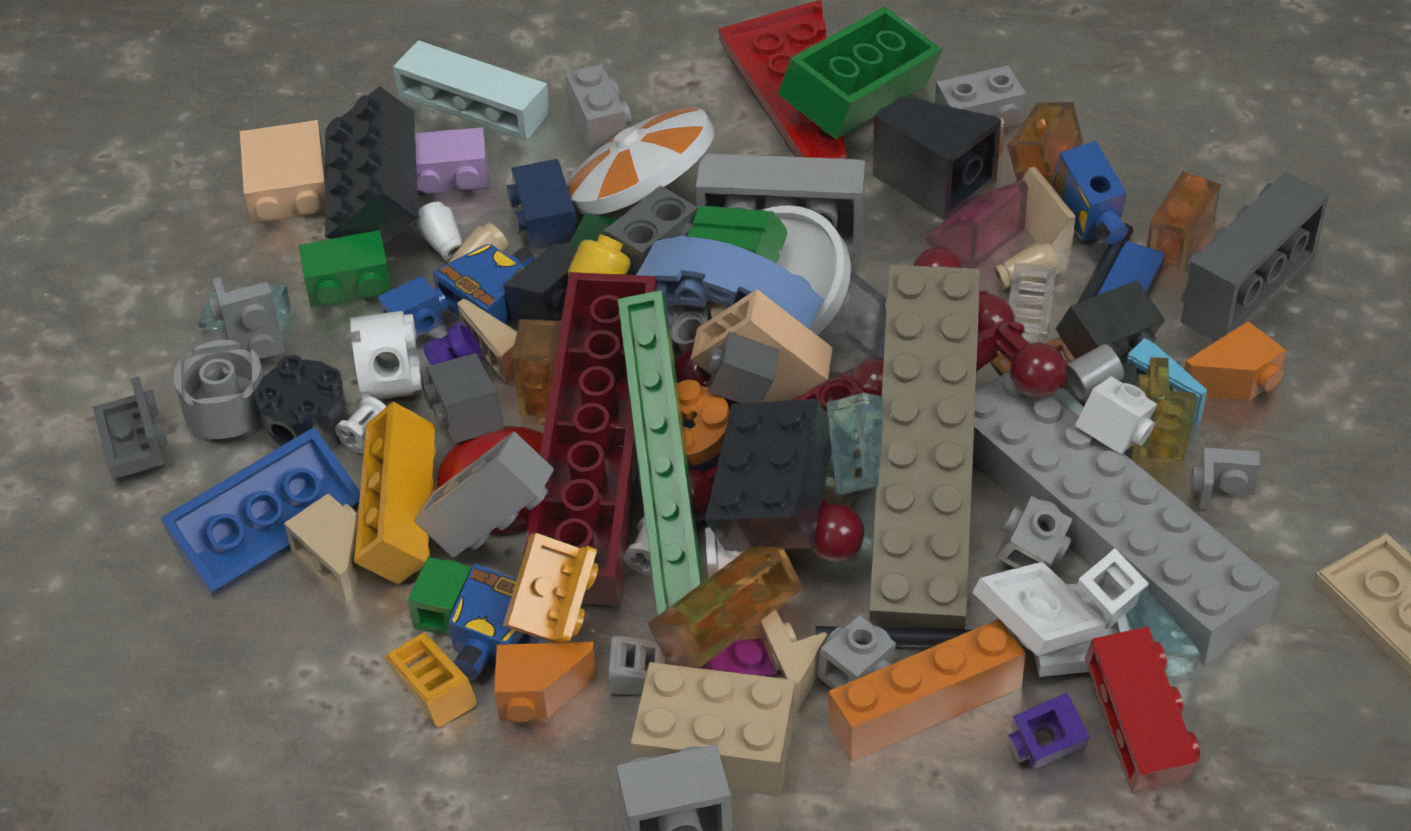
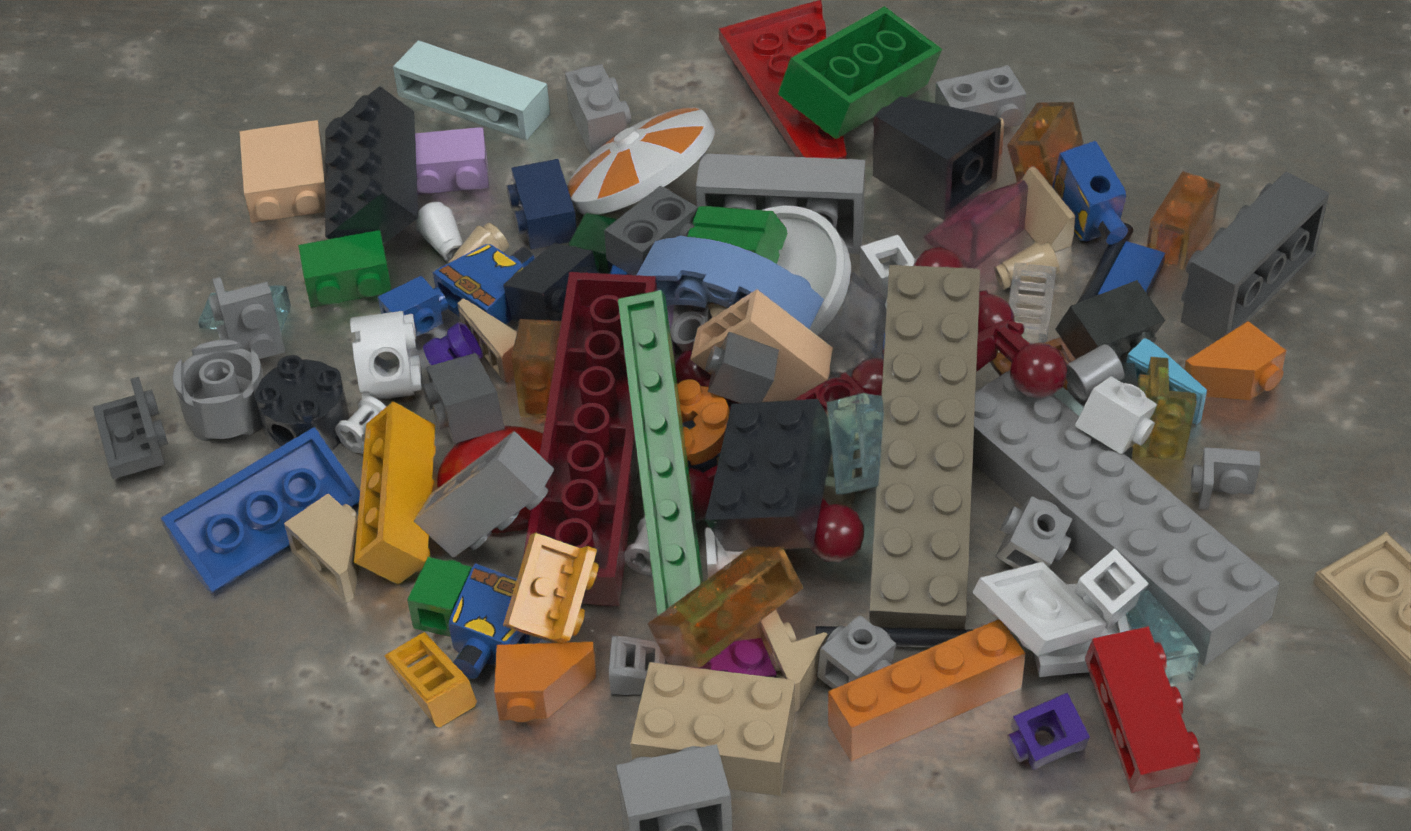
(600, 257): yellow head -> none
(876, 272): none -> white brick

